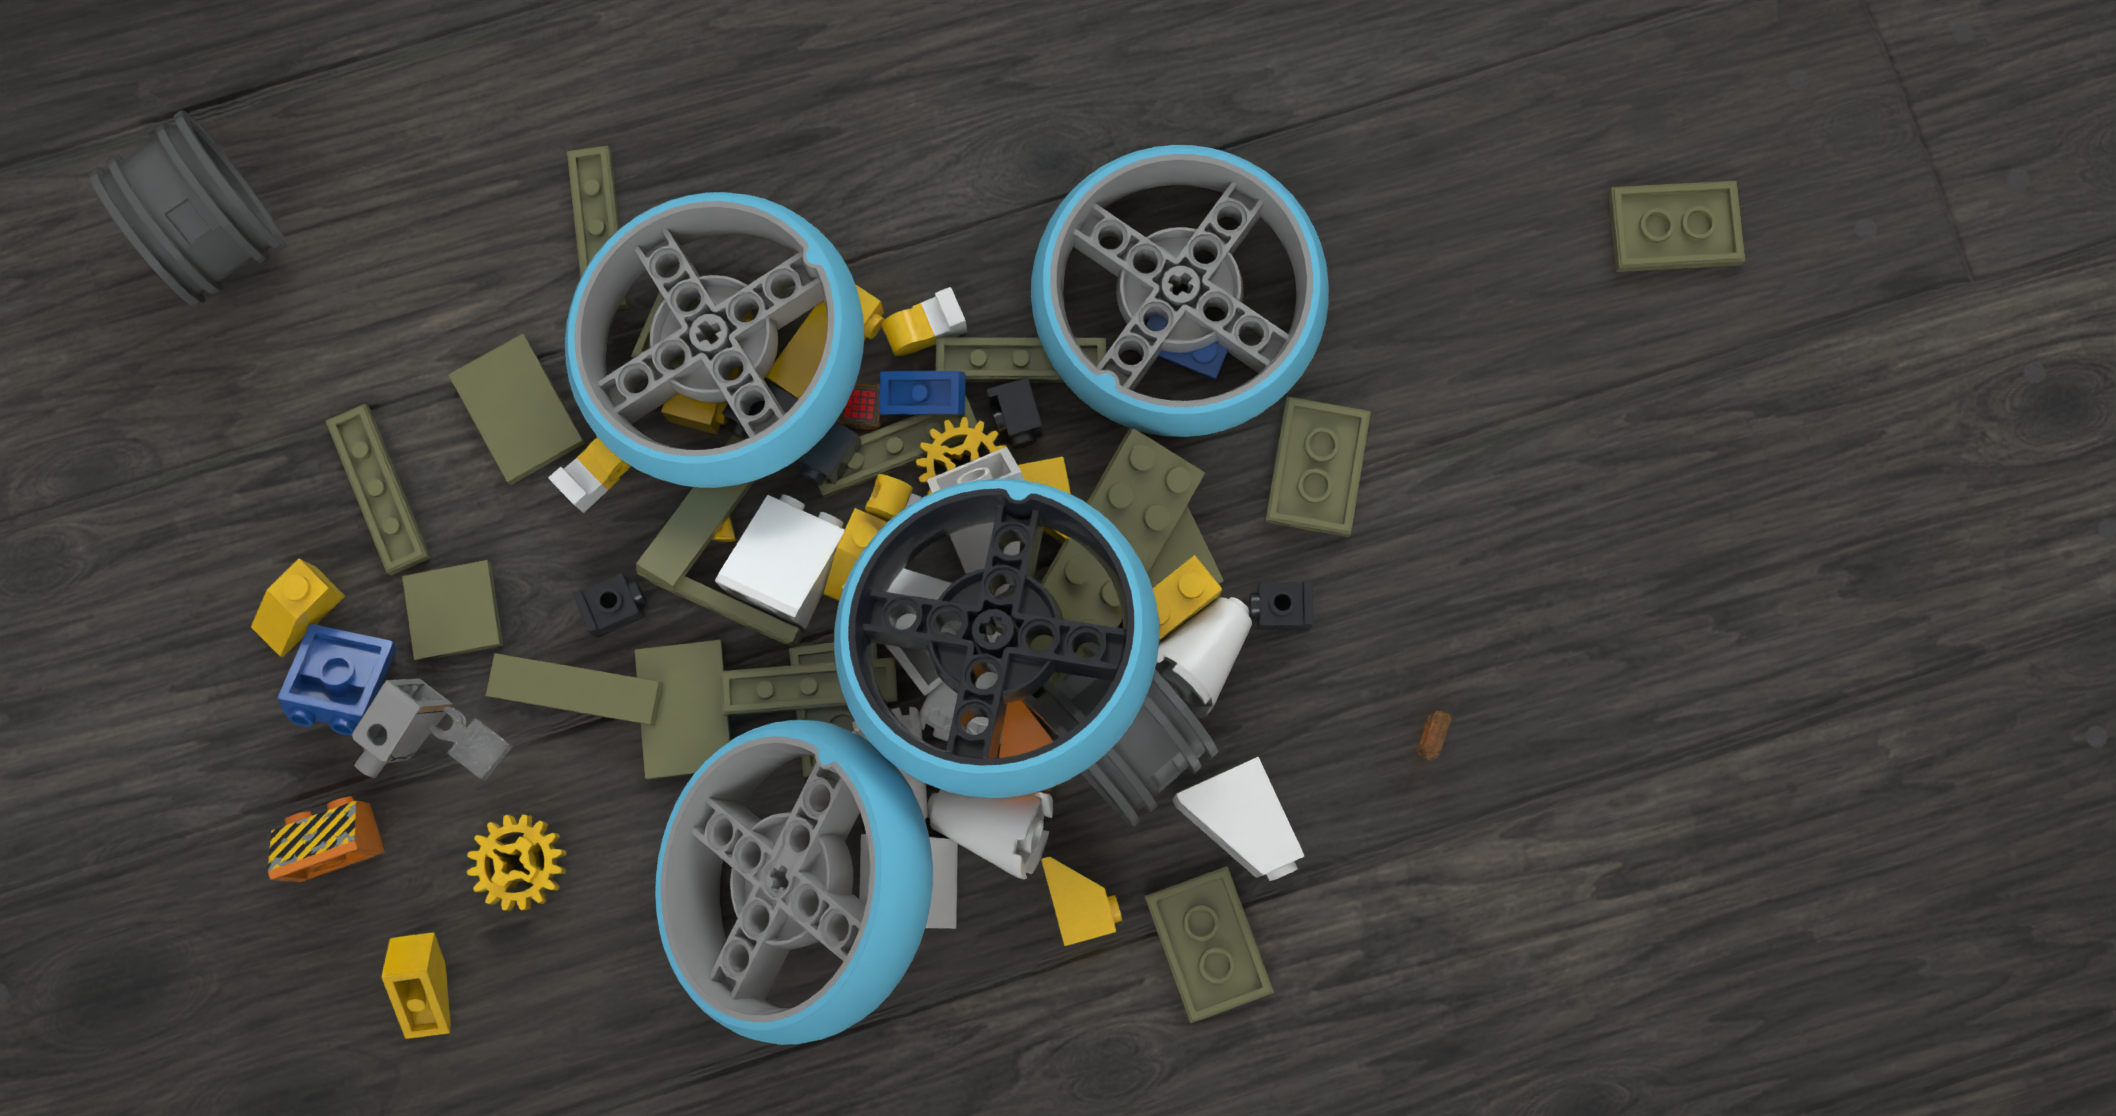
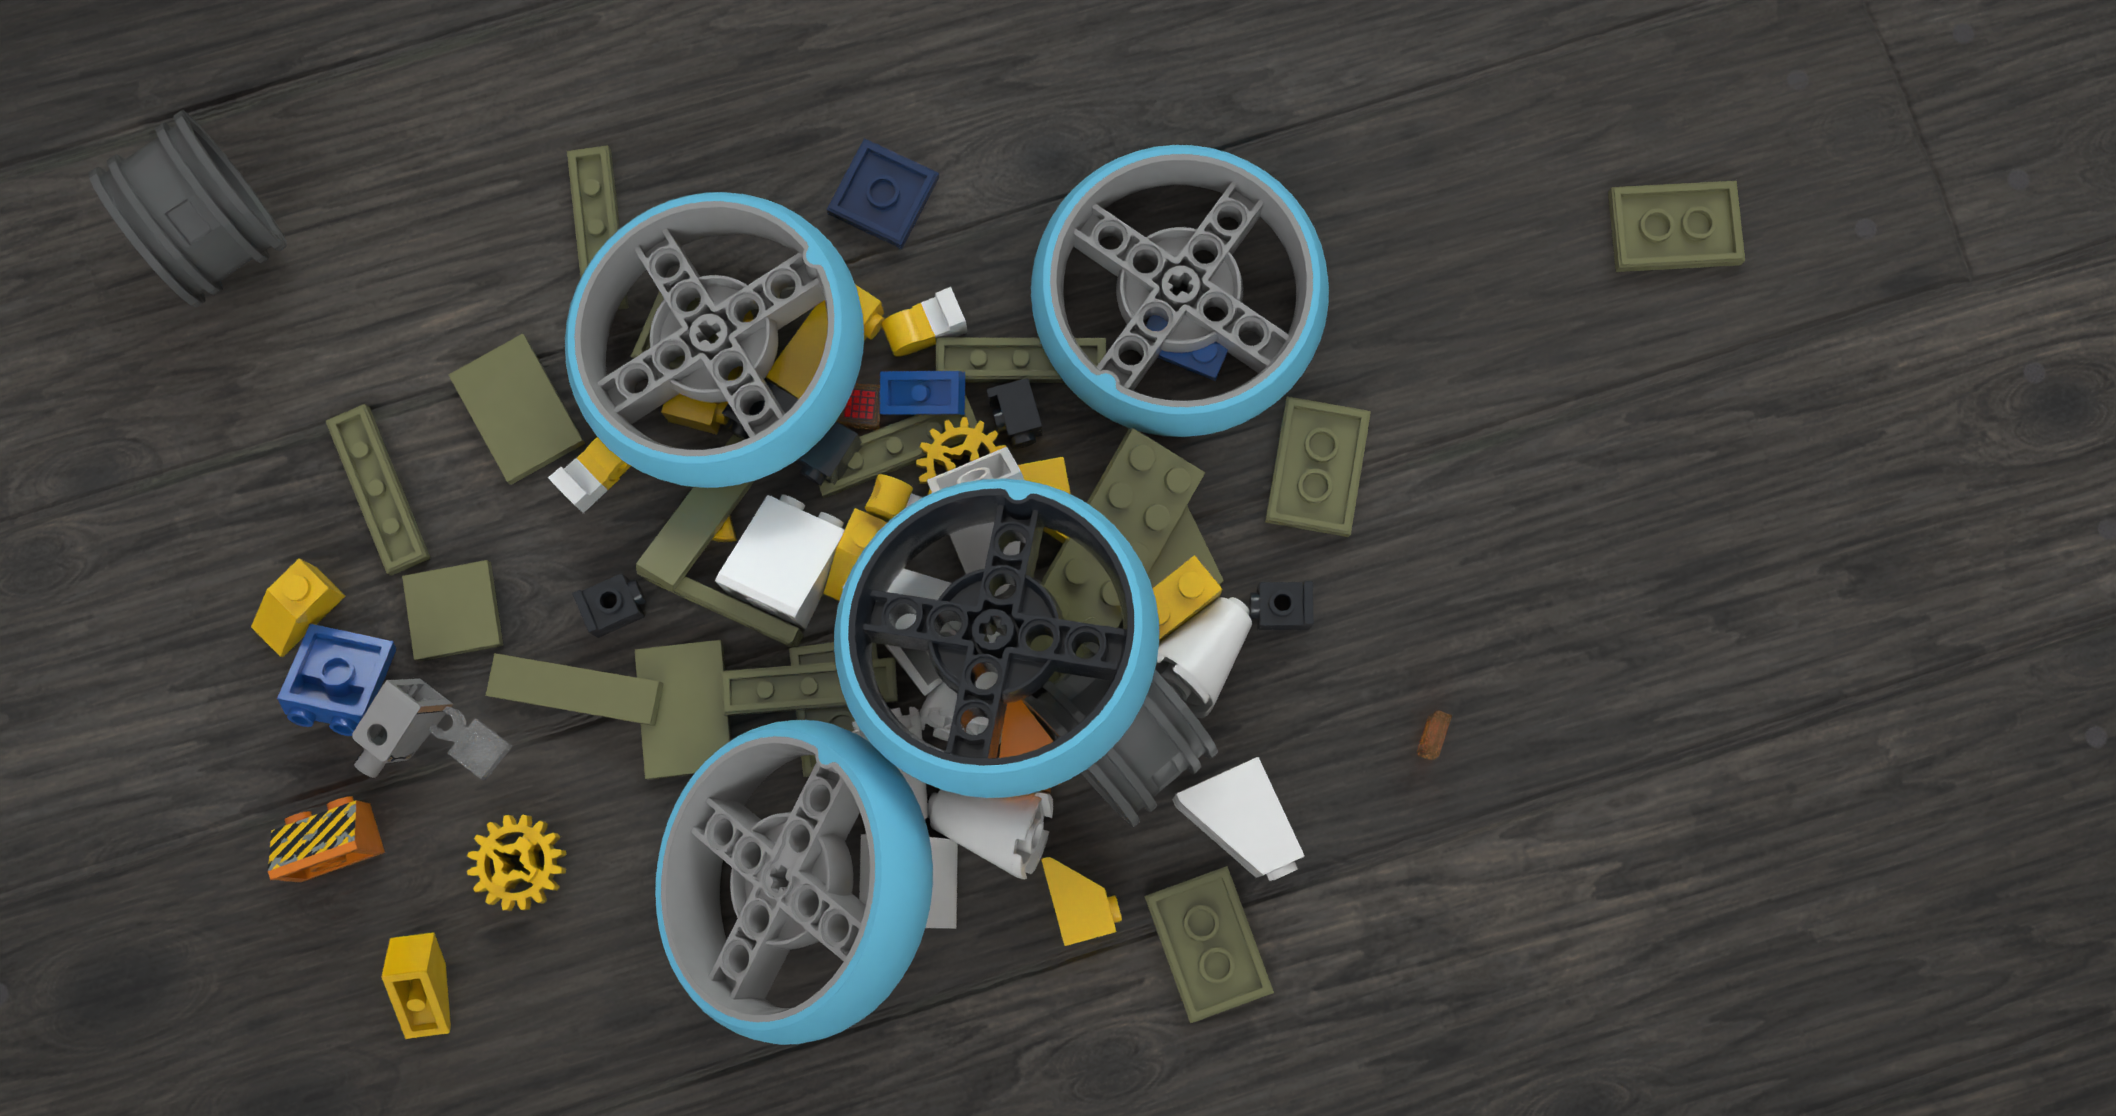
(883, 193): none -> dark blue tile

